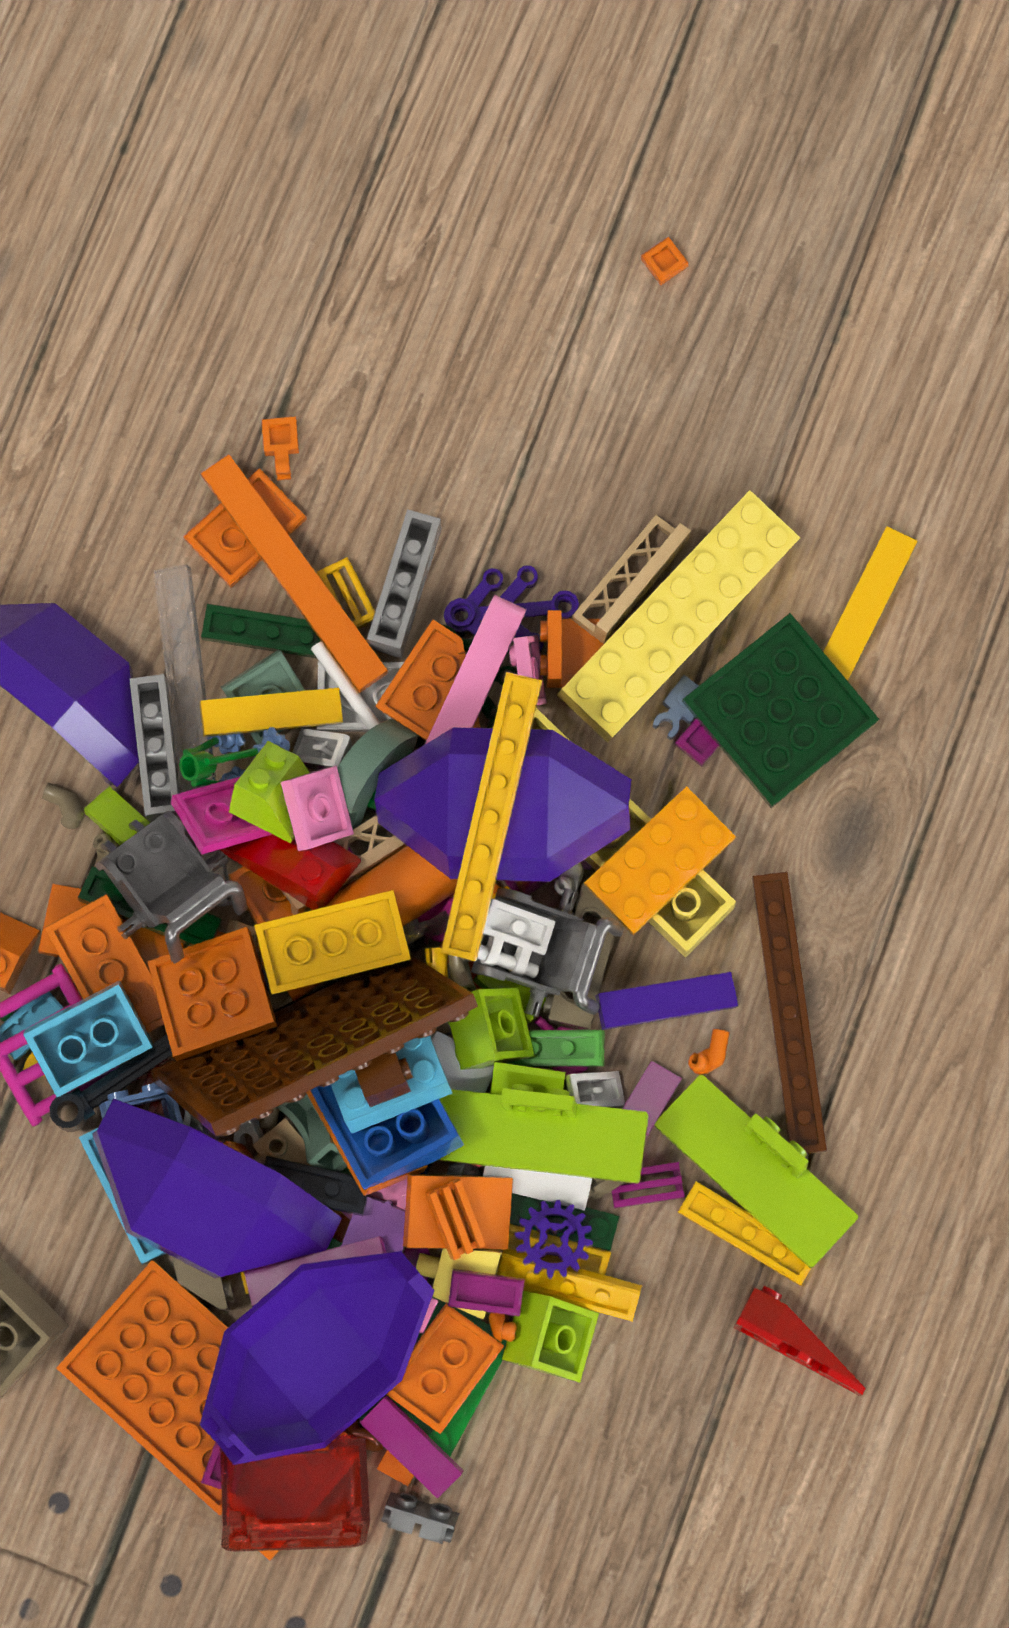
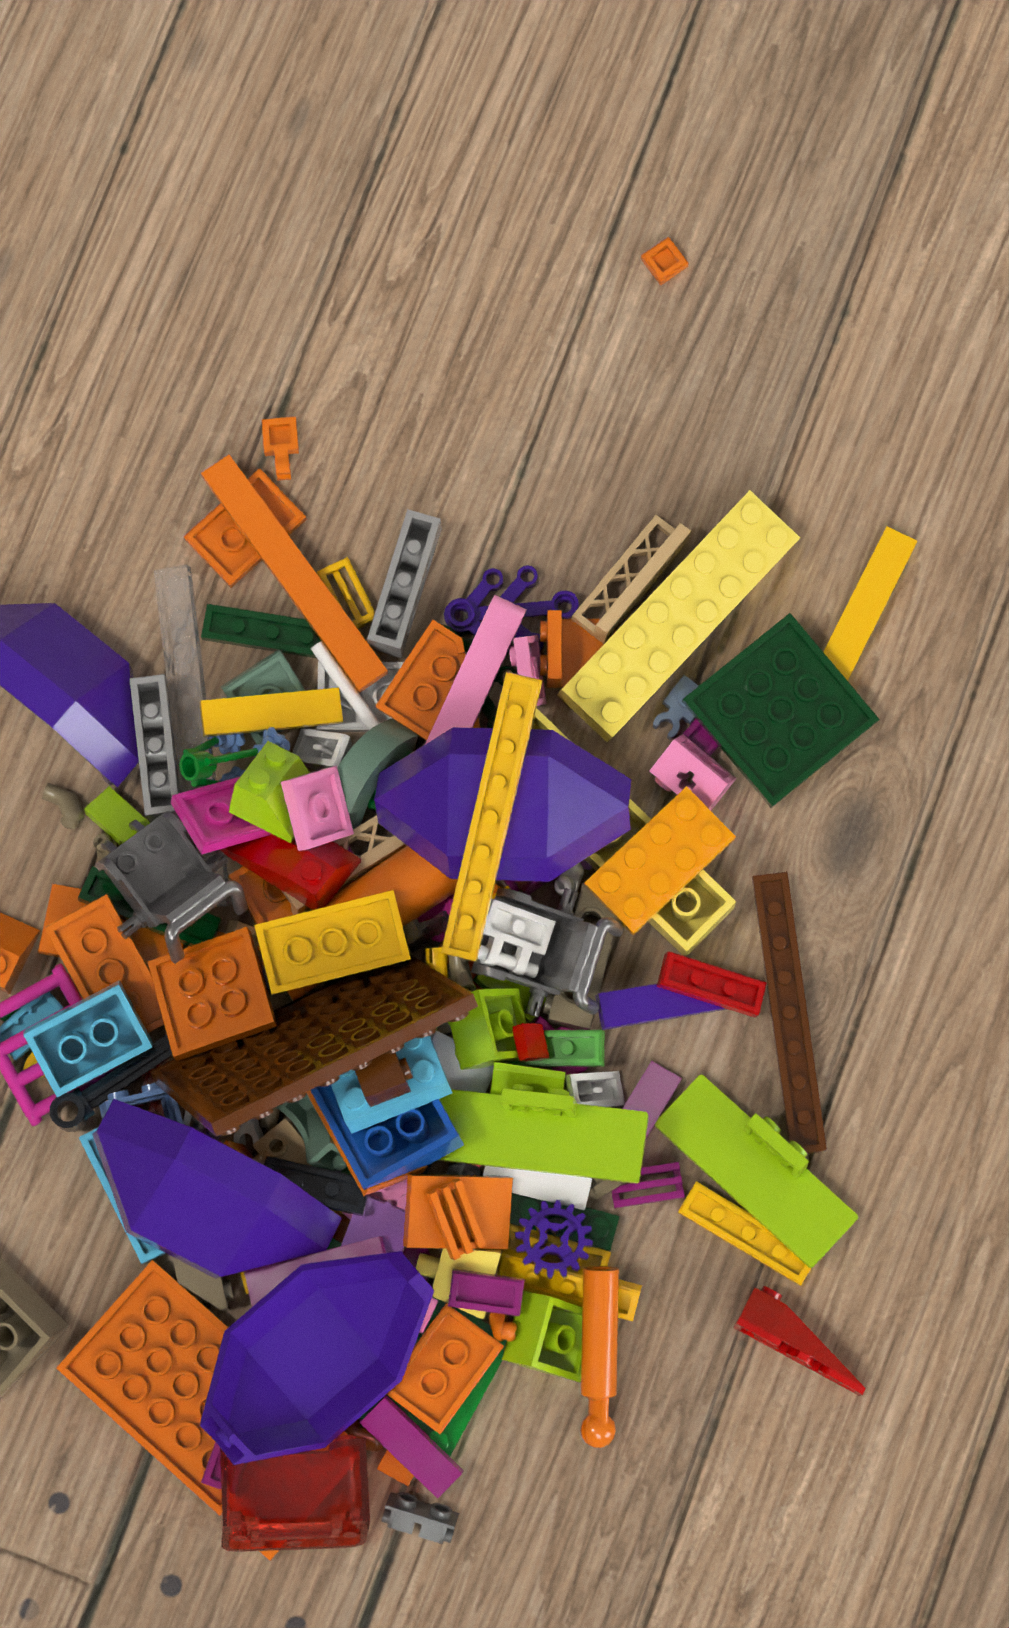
(530, 1042): none -> red tile
(599, 1352): none -> orange piece
(683, 756): none -> bright pink brick
(711, 984): none -> red tile
(712, 1057): orange arm -> none

